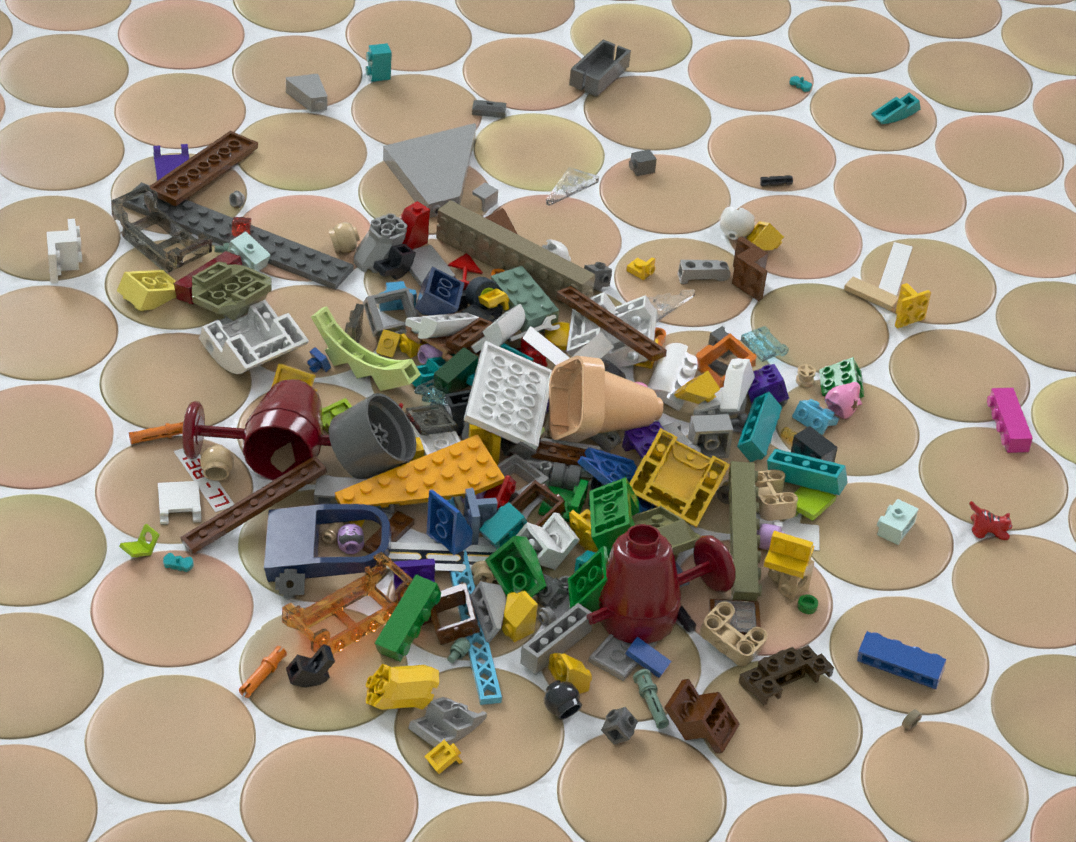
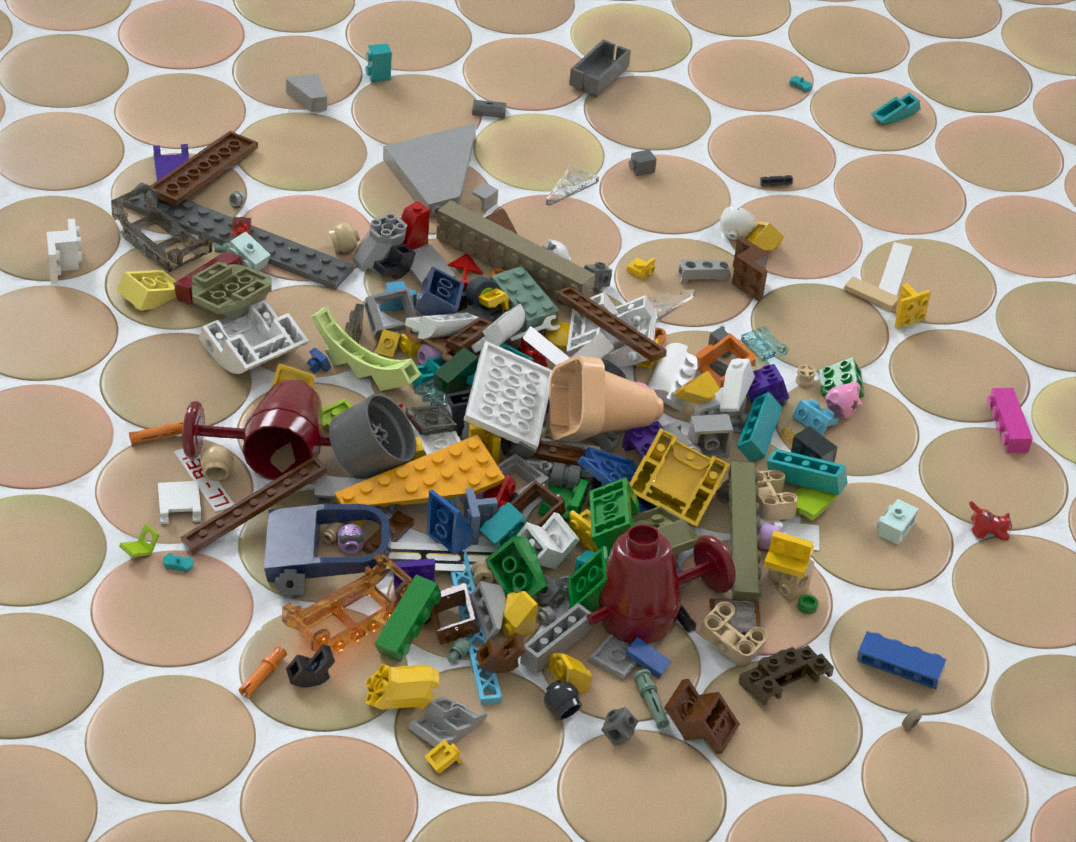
(501, 658): none -> reddish brown brick

